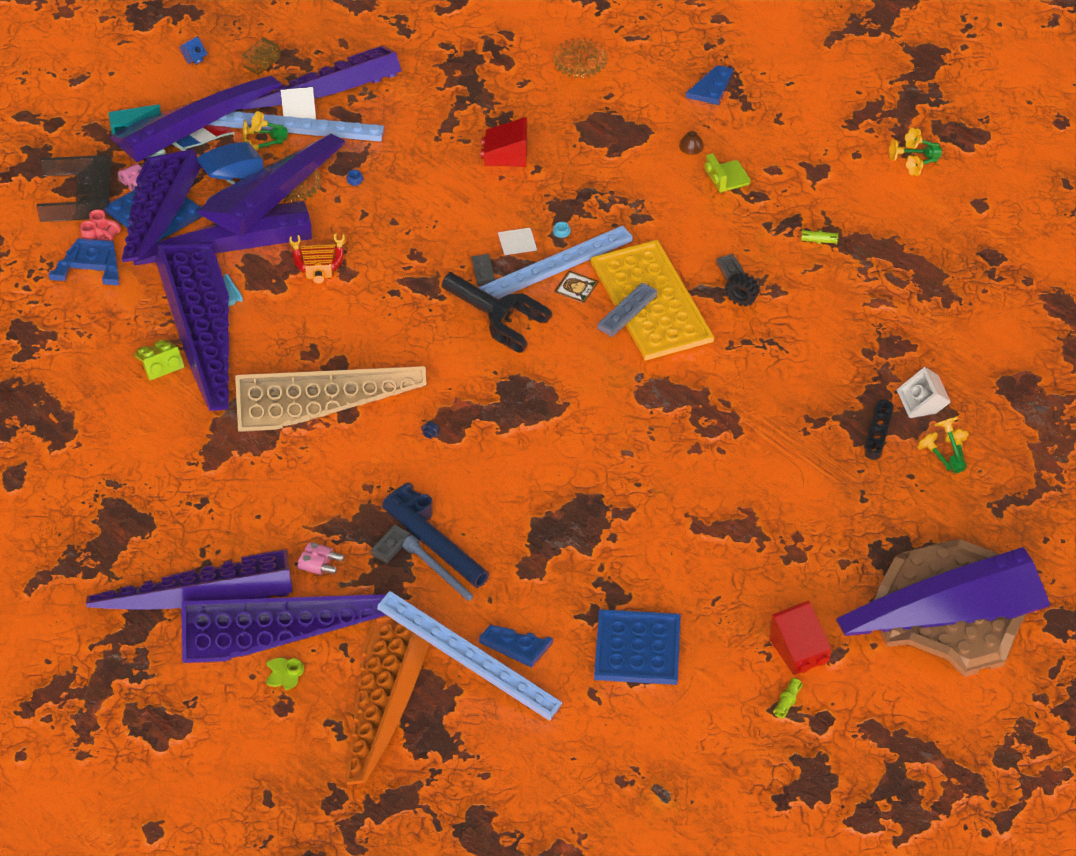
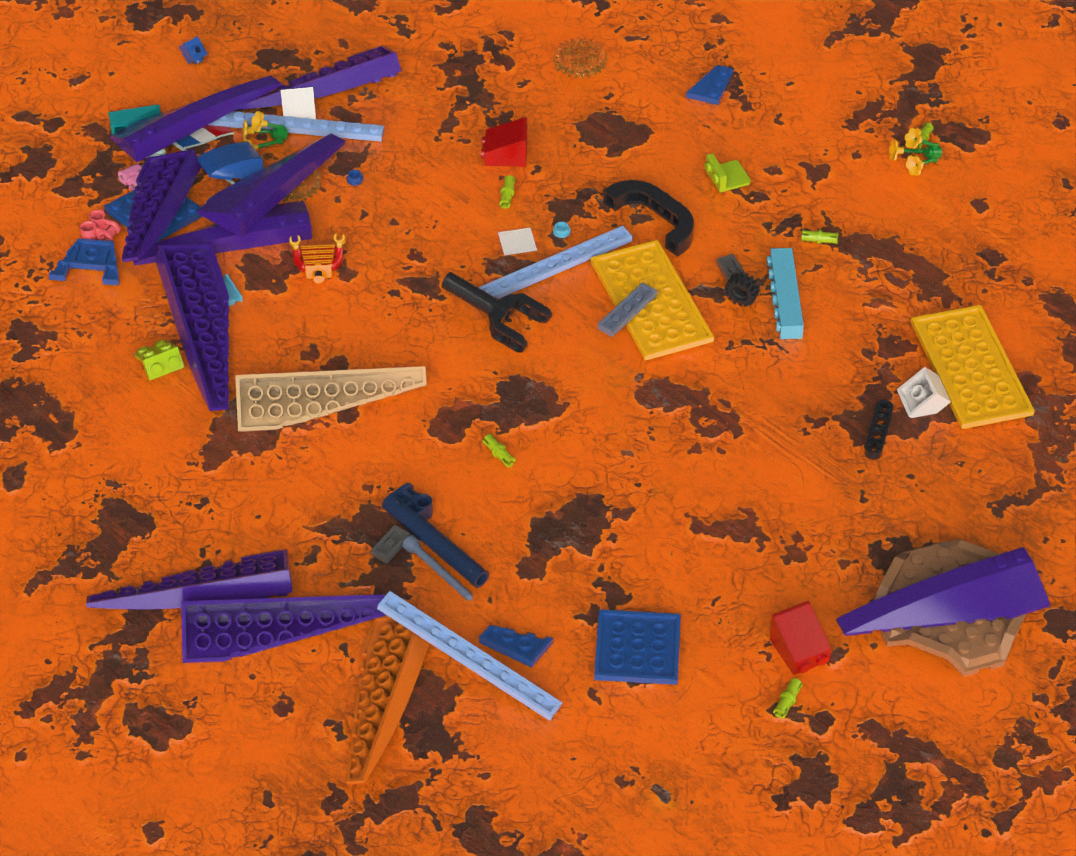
(92, 186): clear smoke windscreen -> none
(261, 56): clear yellow brick -> none
(283, 672): lime plate -> none
(317, 558): bright pink piece -> none
(430, 430): dark blue plate -> none
(482, 269): dark grey plate -> none
(499, 450): none -> lime pin
(507, 192): none -> lime pin
(576, 286): sticker -> none
(660, 202): none -> black arch
(691, 143): reddish brown brick -> none
(785, 294): none -> medium azure brick
(926, 129): none -> lime pin
(956, 462): plant -> none
(972, 366): none -> yellow plate

